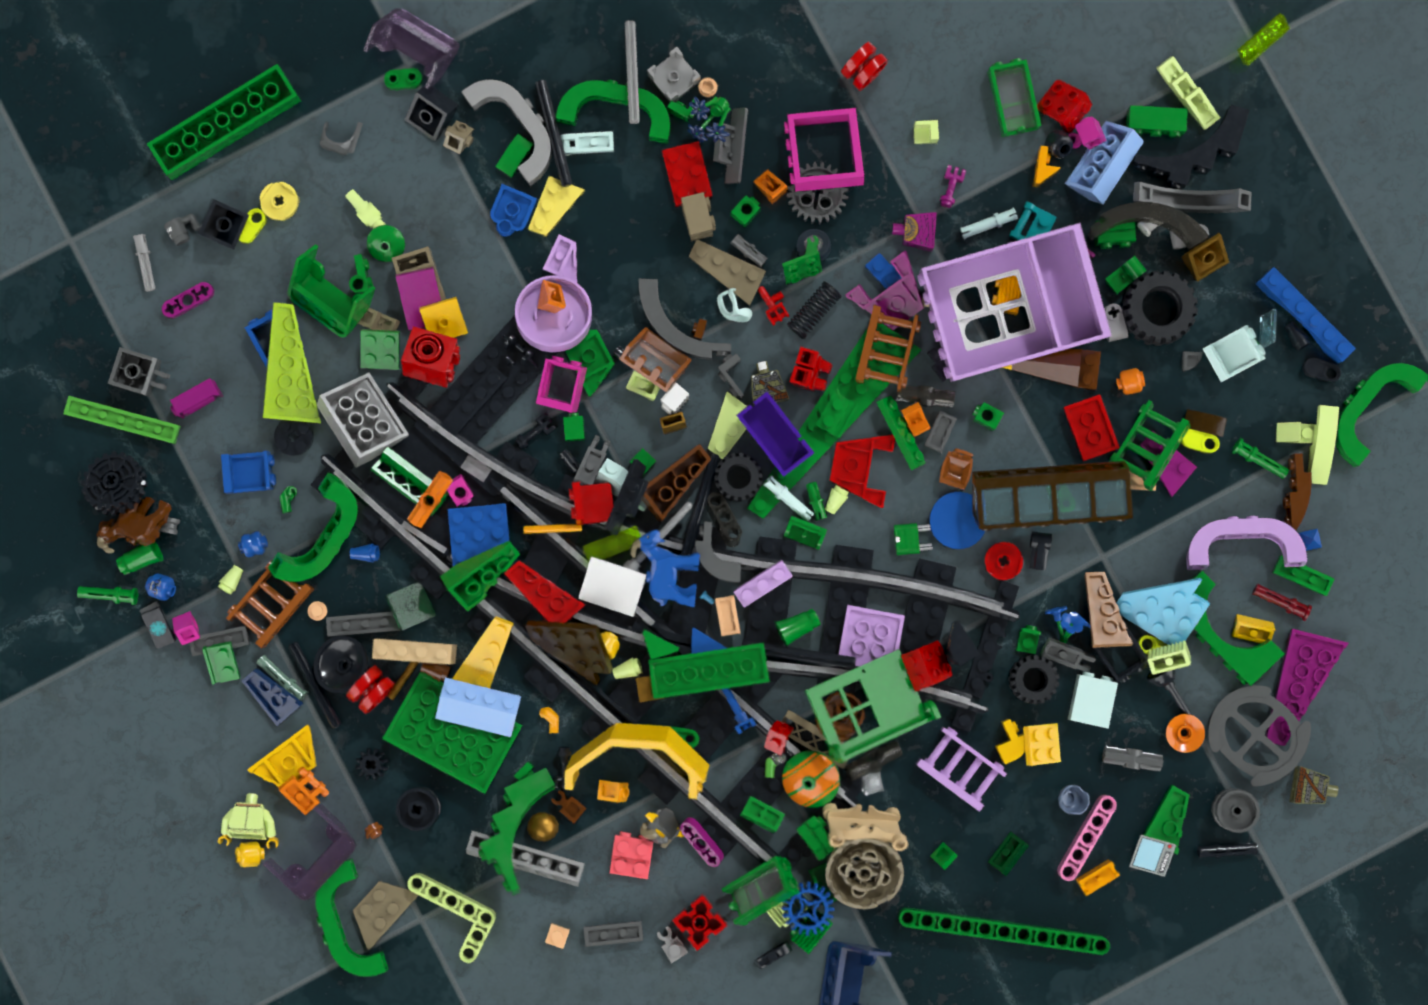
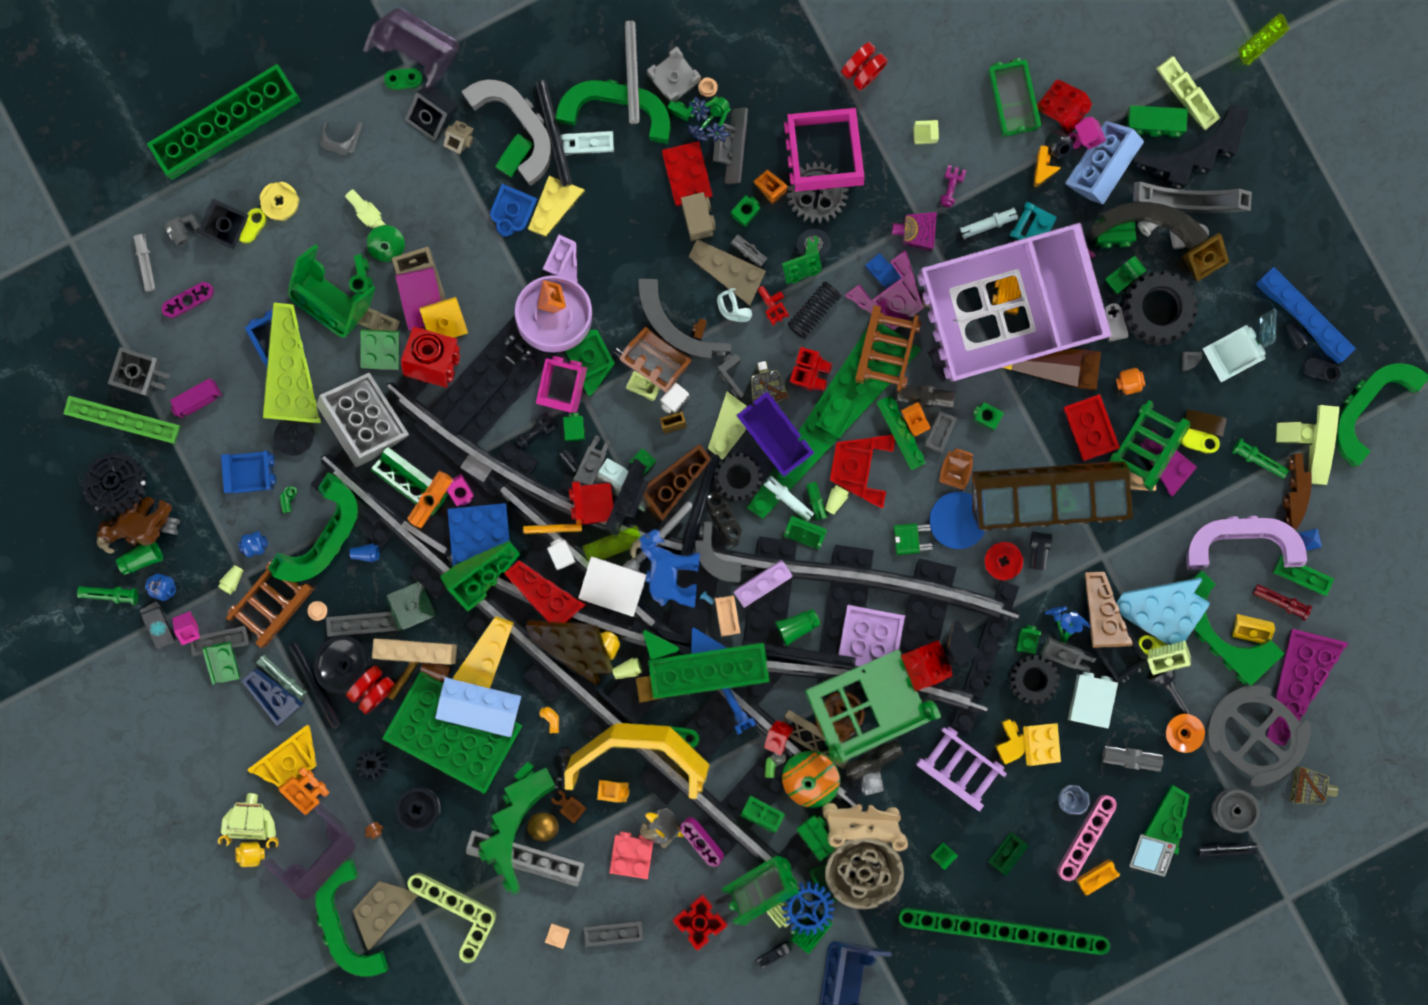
(561, 554): none -> white brick
(673, 946): light grey plate -> none

